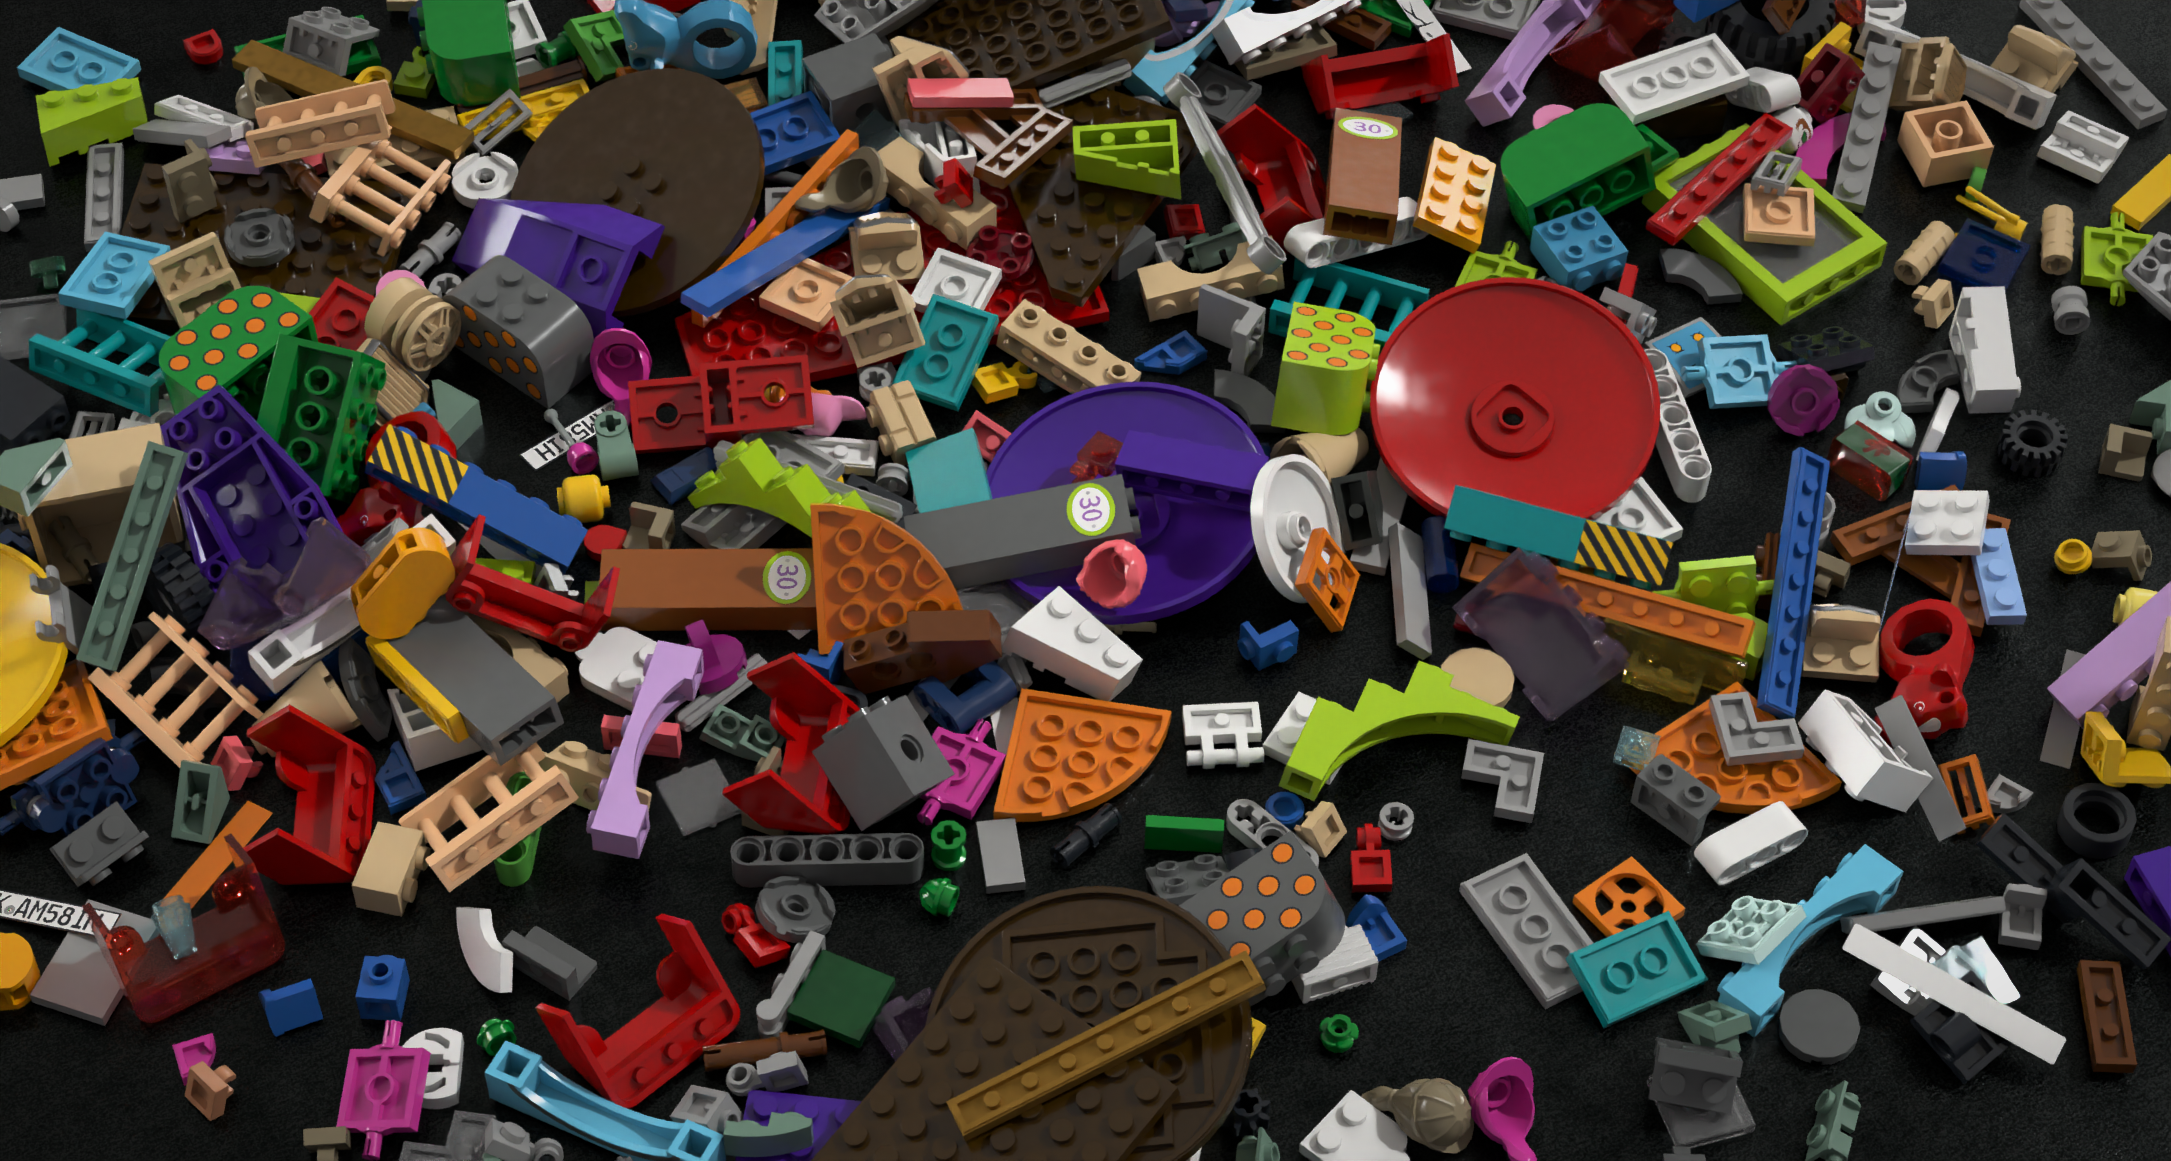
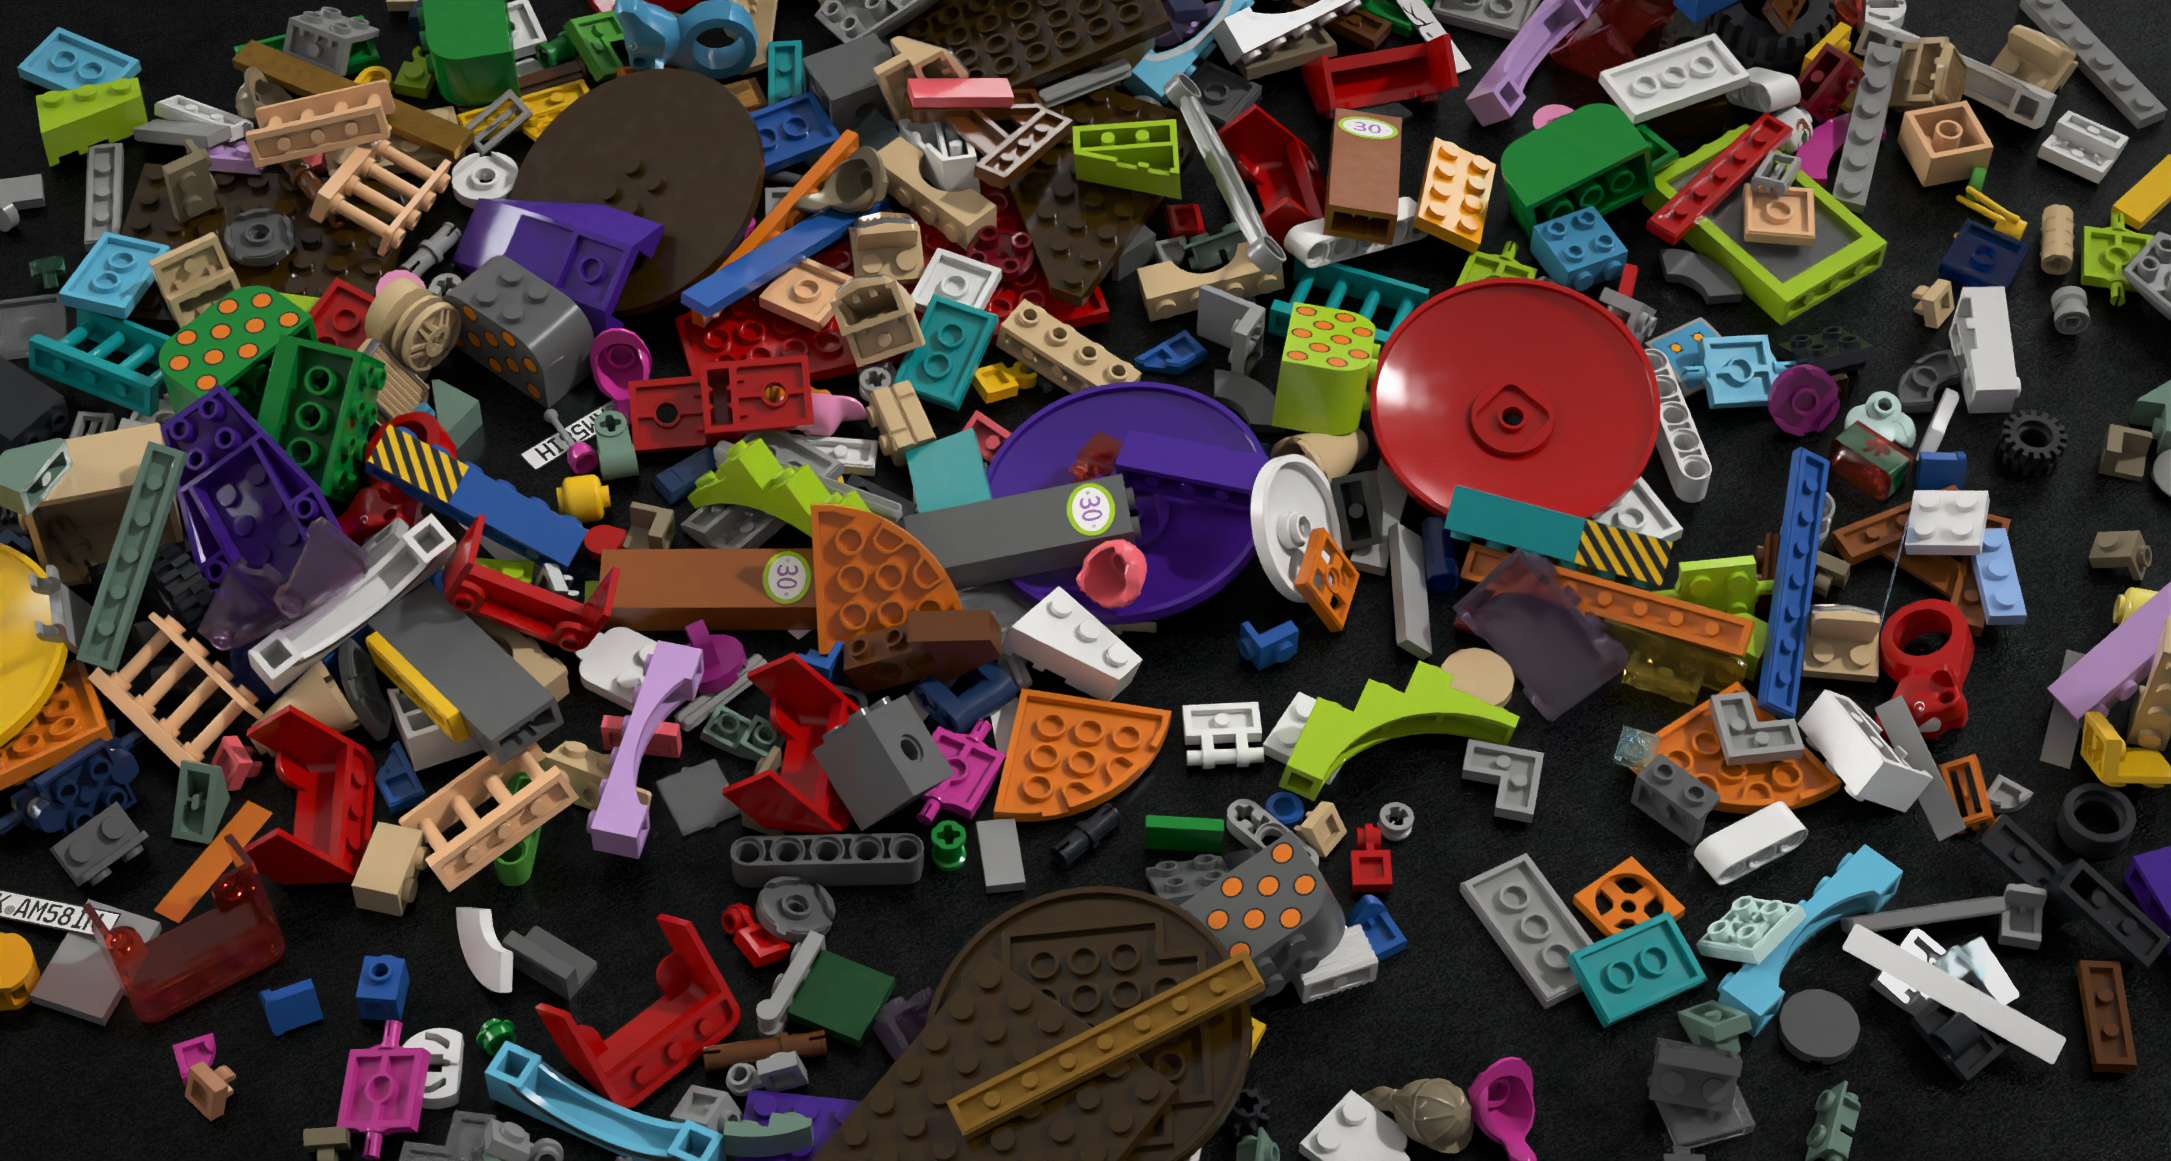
(175, 925): clear light blue cone -> none
(204, 47): red tile -> none
(402, 583): light orange brick -> none
(894, 478): light grey bush -> none
(939, 896): green plate -> none
(954, 184): red tile -> none
(1335, 1041): green plate -> none
(1924, 253): tan axle -> none
(2073, 556): yellow plate -> none

